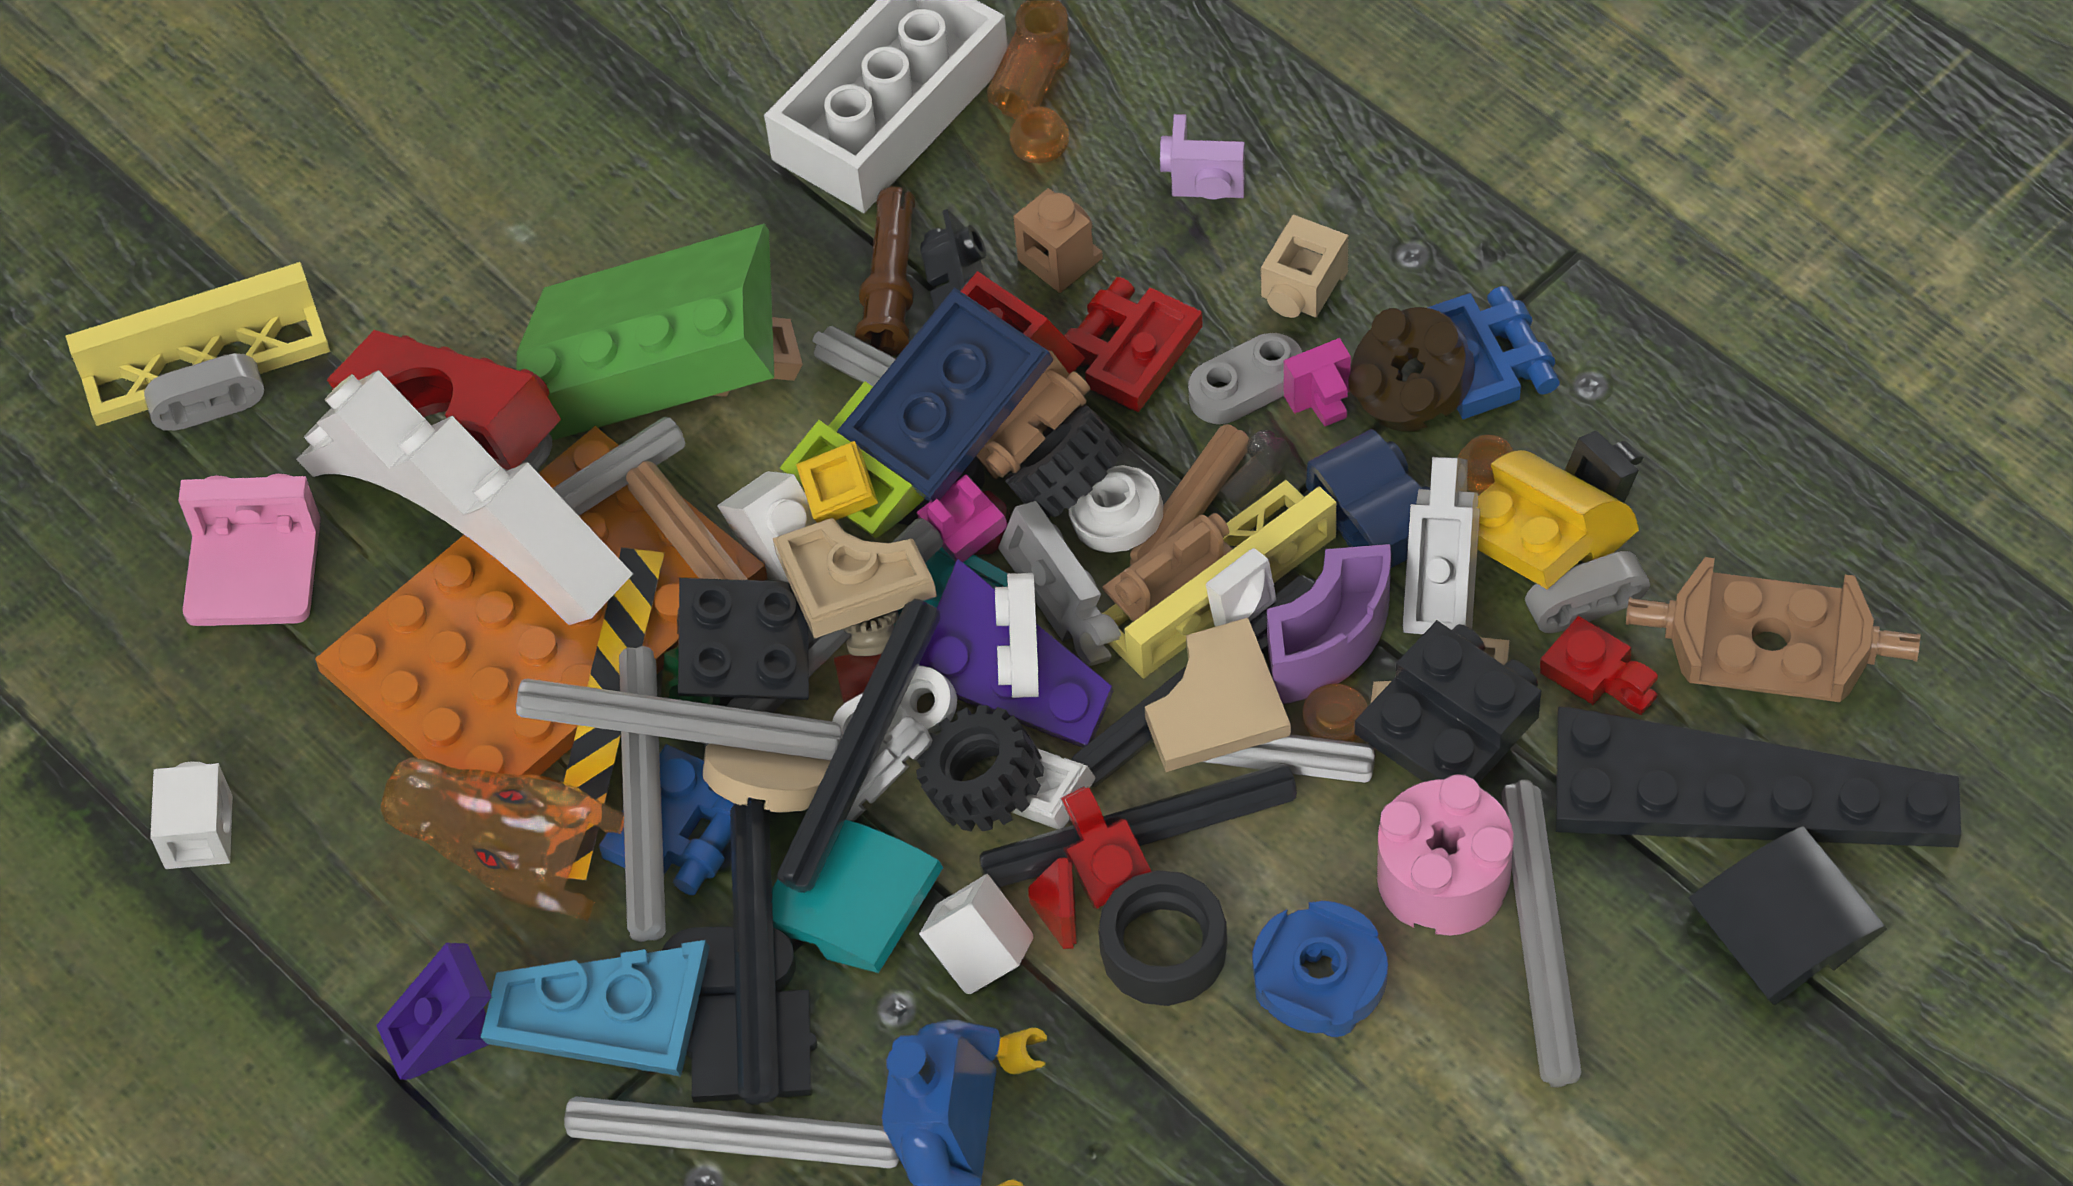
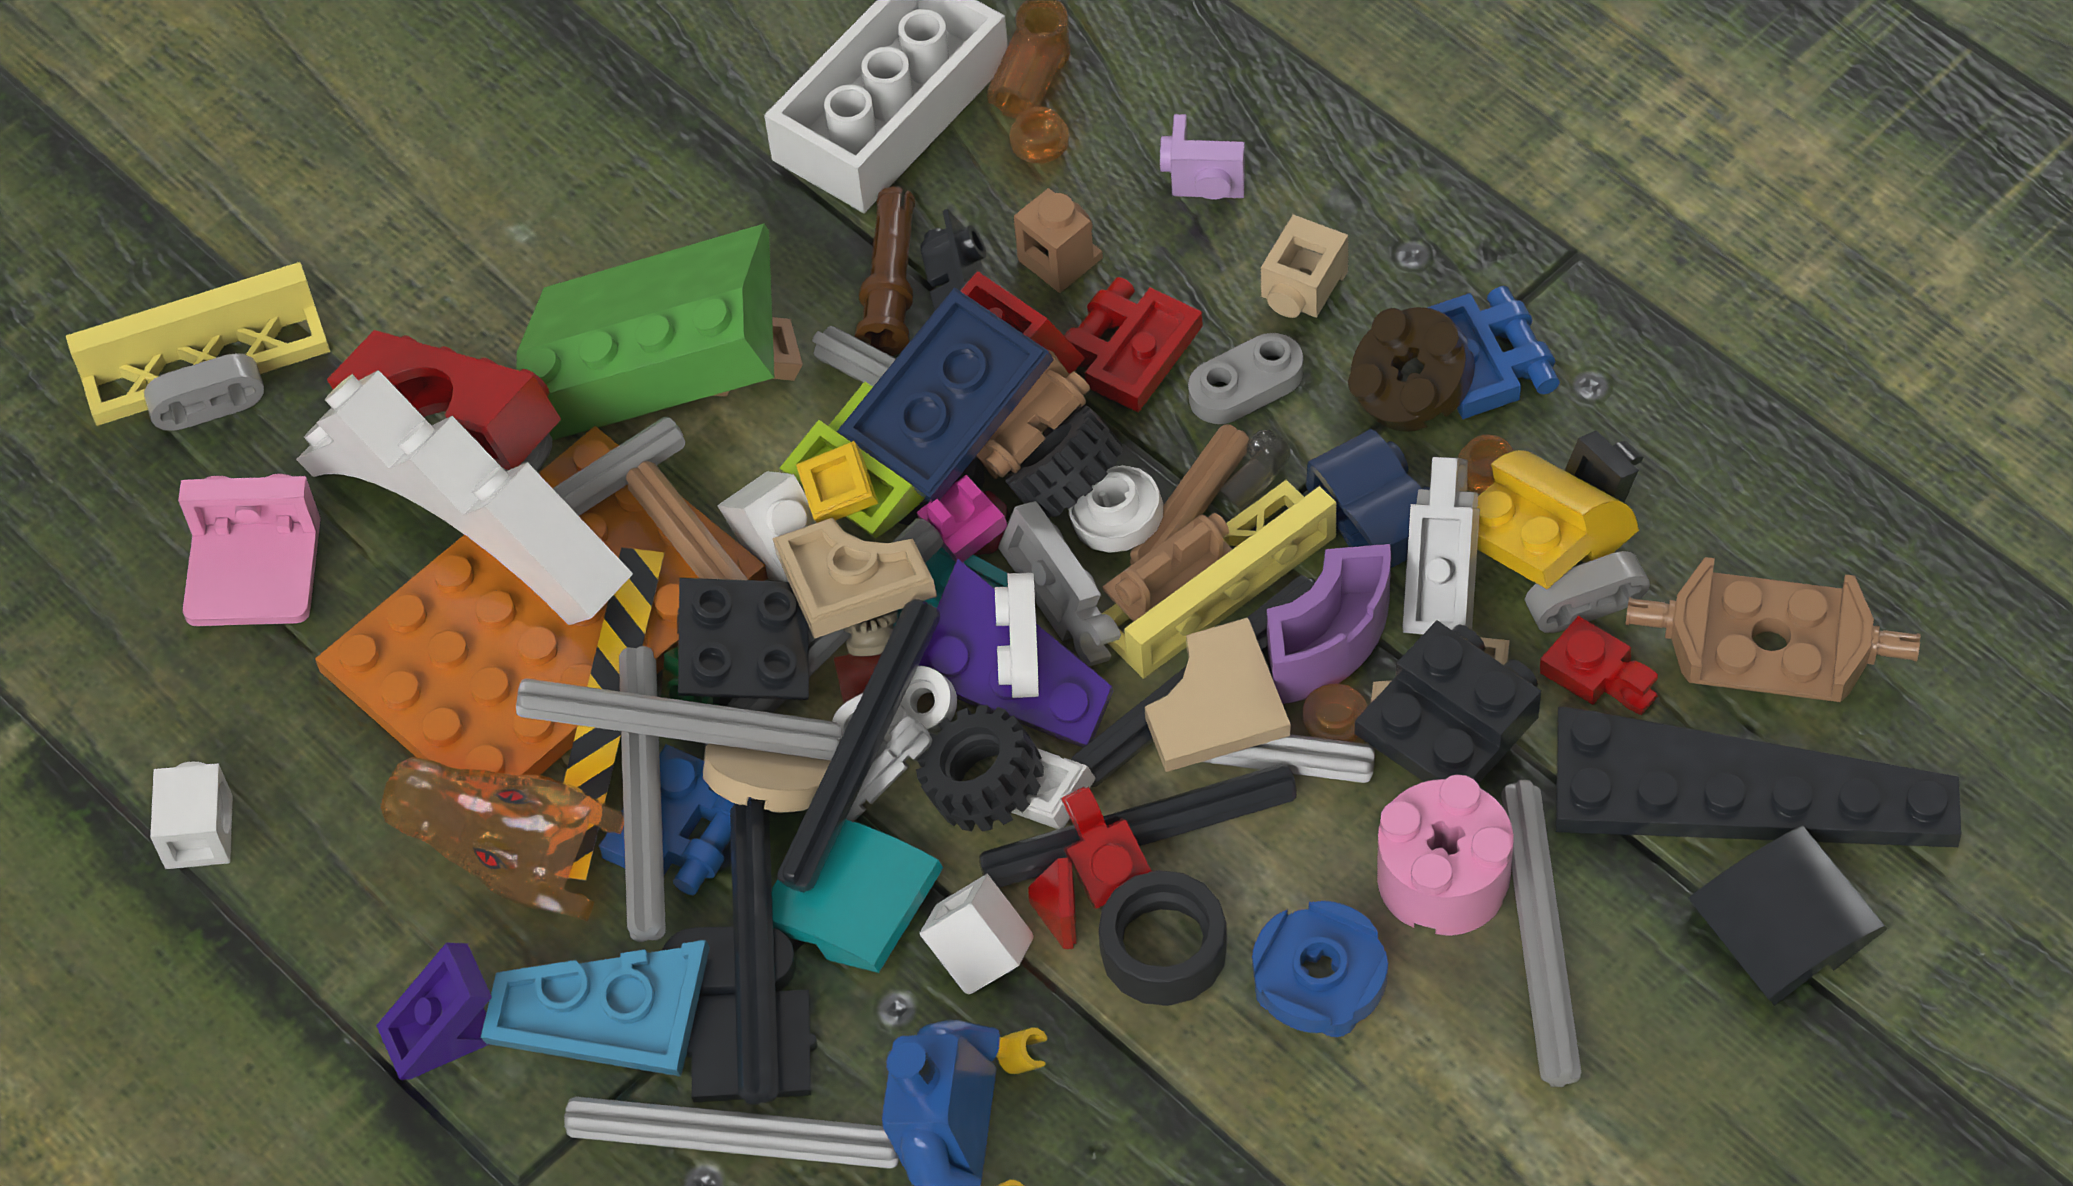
(1241, 589): white tile -> none
(1319, 381): dark pink tile -> none

